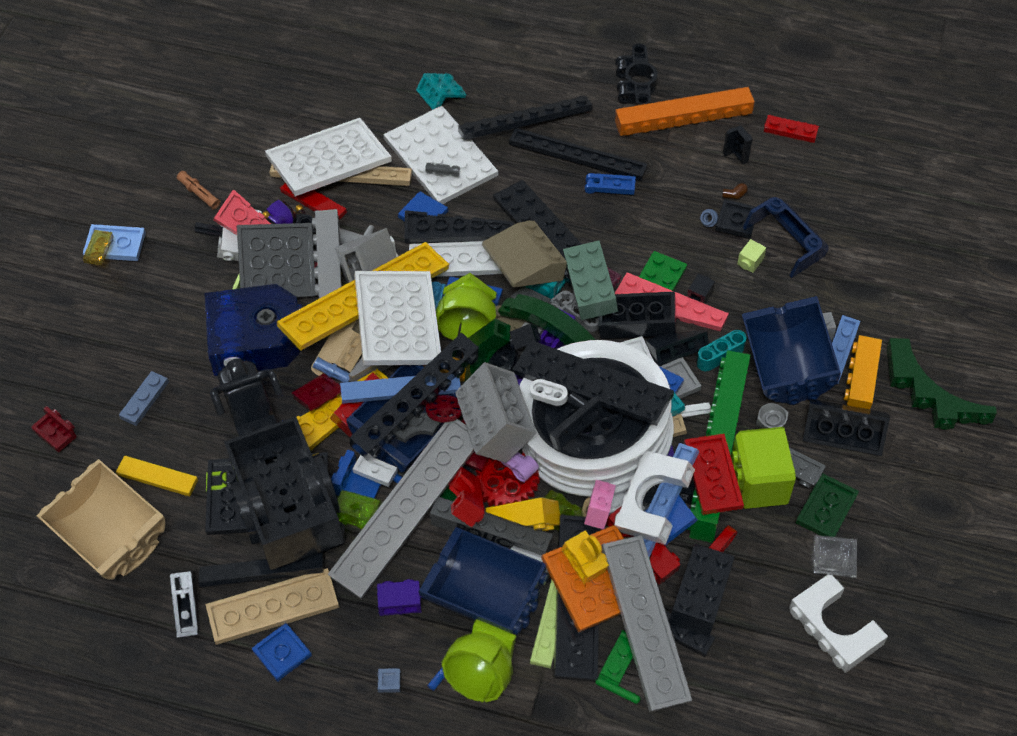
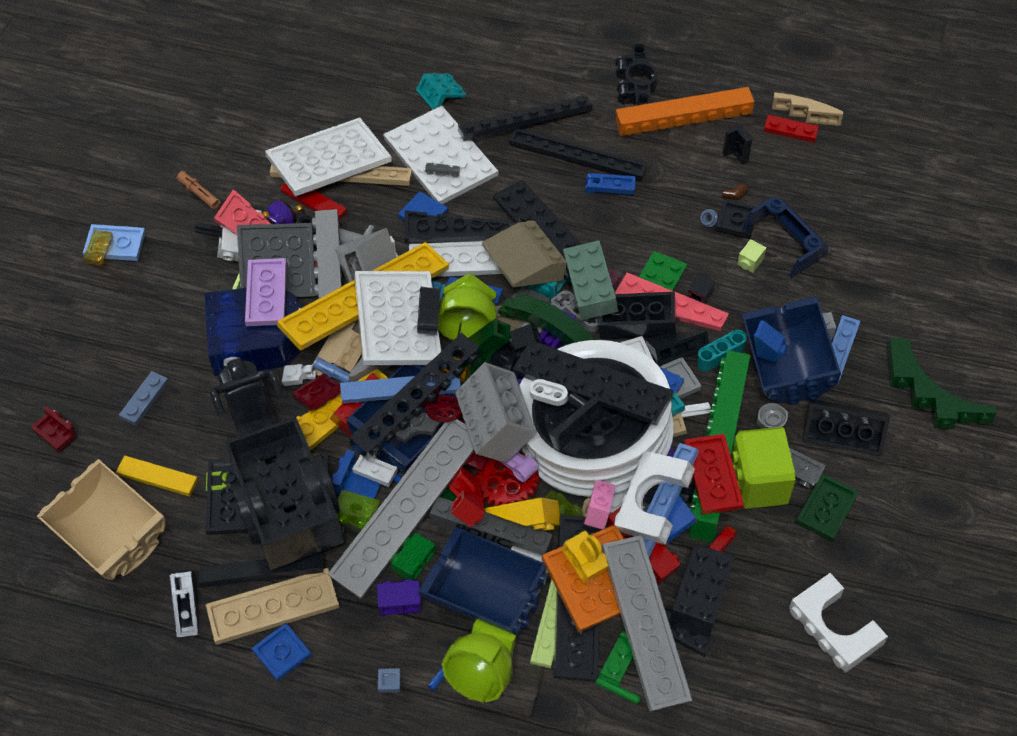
(265, 291): none -> lavender plate
(296, 373): none -> white plate
(413, 557): none -> green brick
(428, 310): none -> black beam
(769, 343): none -> blue slope
(804, 107): none -> tan slope
(834, 556): clear slope -> none
(864, 372): light orange brick -> none

